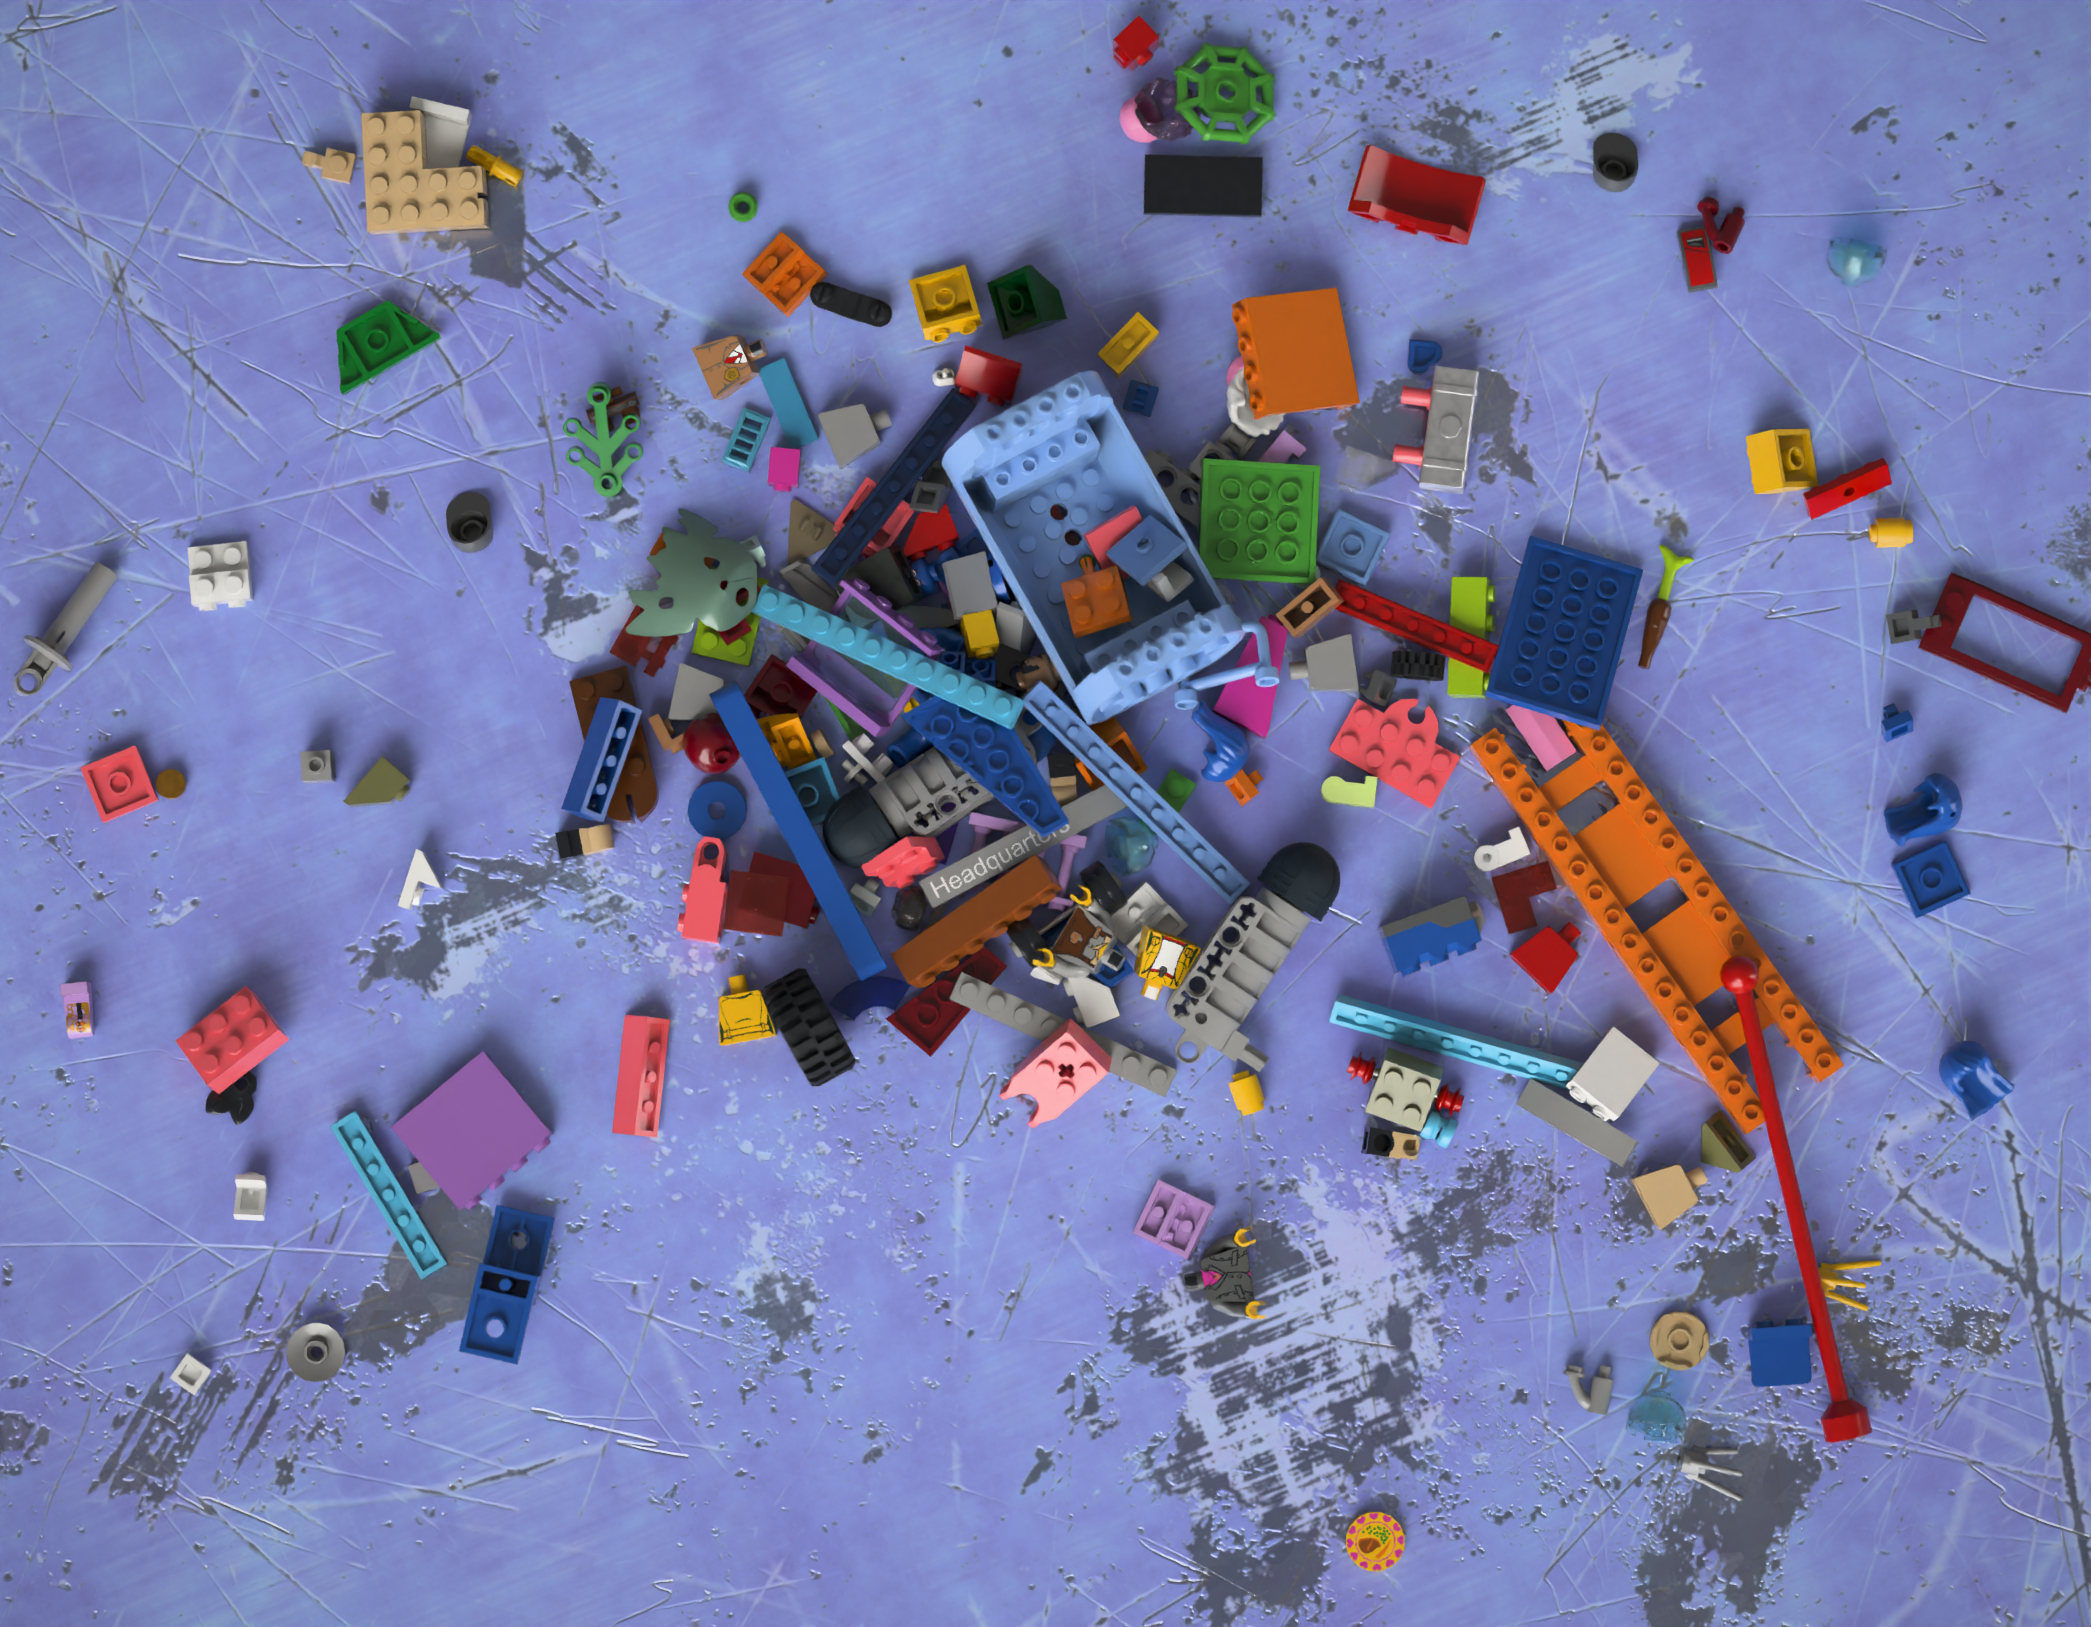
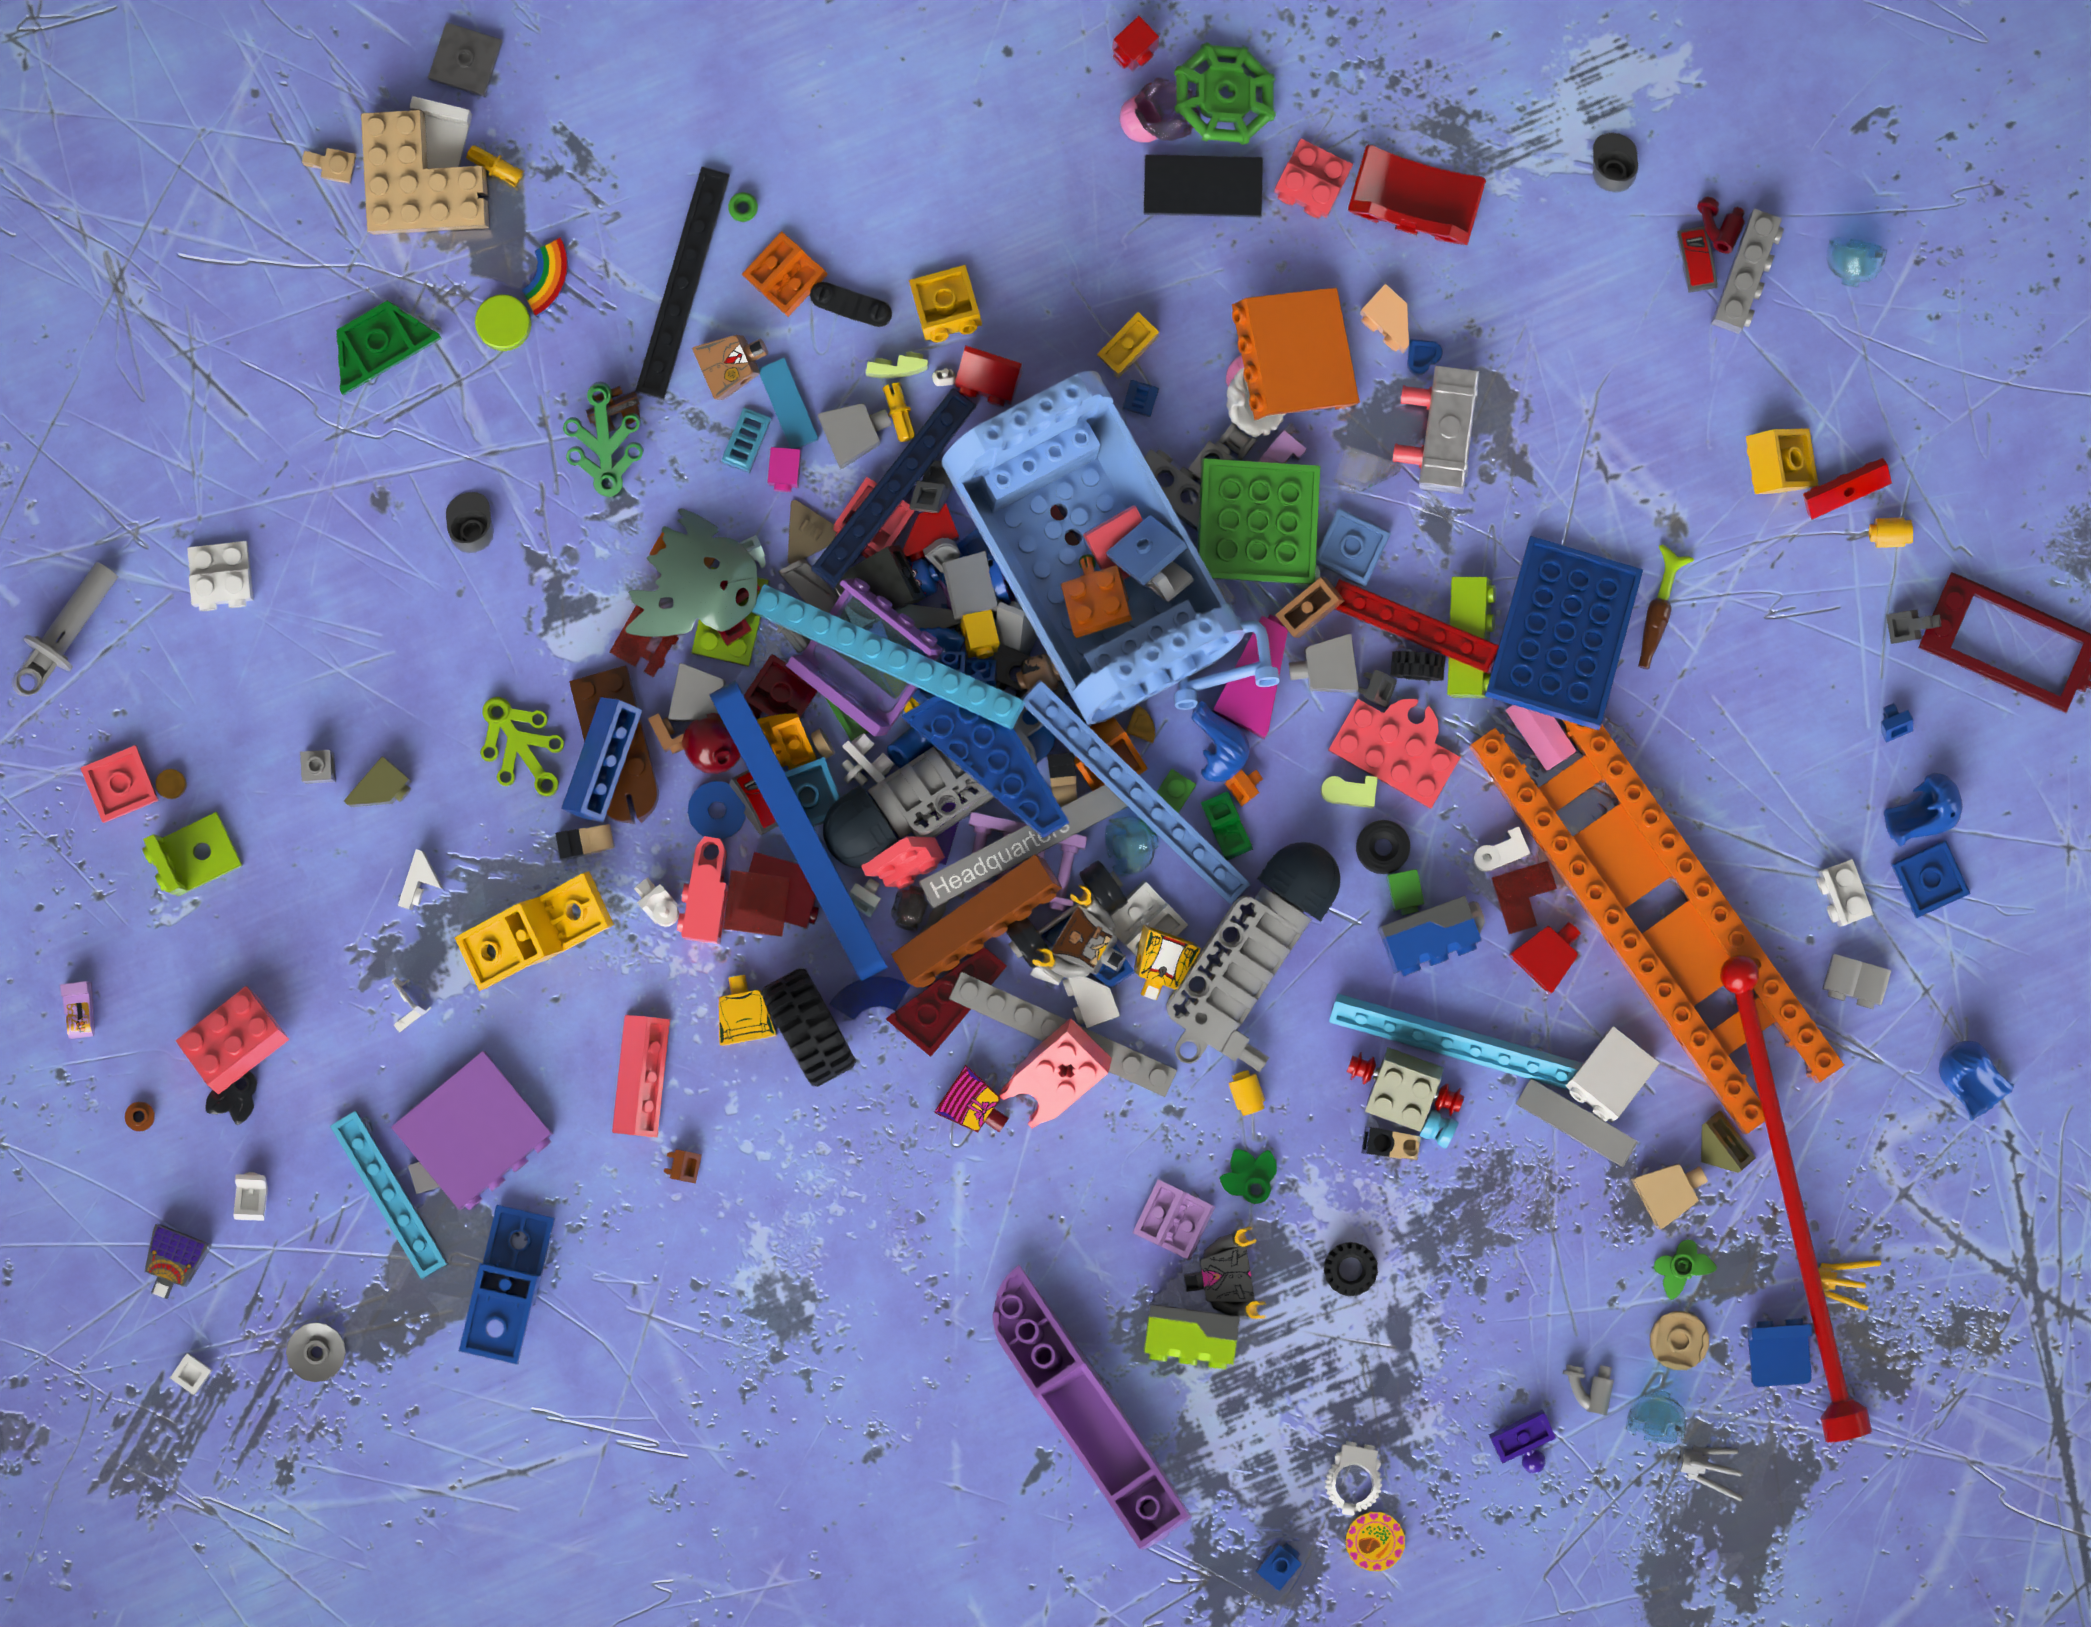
(149, 1116): none -> dark orange plate
(173, 1258): none -> torso
(176, 859): none -> lime bracket
(412, 1015): none -> white piece
(465, 59): none -> flat silver plate
(503, 322): none -> lime head
(518, 742): none -> lime plant
(534, 931): none -> yellow bracket
(549, 278): none -> tile
(657, 903): none -> white hips
(682, 283): none -> black tile
(684, 1166): none -> dark orange tile
(756, 806): none -> slope
(899, 412): none -> yellow axle
(907, 365): none -> yellowish green slope
(941, 551): none -> light grey tile
(971, 1103): none -> torso
(1025, 302): dark green slope -> none
(1085, 1412): none -> medium lavender slope
(1141, 725): none -> pearl gold tile
(1191, 1336): none -> lime piece
(1226, 826): none -> green slope
(1247, 1171): none -> green plate
(1279, 1565): none -> blue brick
(1312, 179): none -> coral plate
(1360, 1456): none -> white piece
(1369, 1269): none -> black tyre
(1383, 830): none -> black tyre
(1389, 316): none -> light nougat slope
(1405, 891): none -> bright green brick
(1523, 1438): none -> dark purple plate
(1682, 1267): none -> bright green animal
(1746, 271): none -> light grey brick
(1844, 893): none -> white bracket
(1856, 980): none -> light grey brick

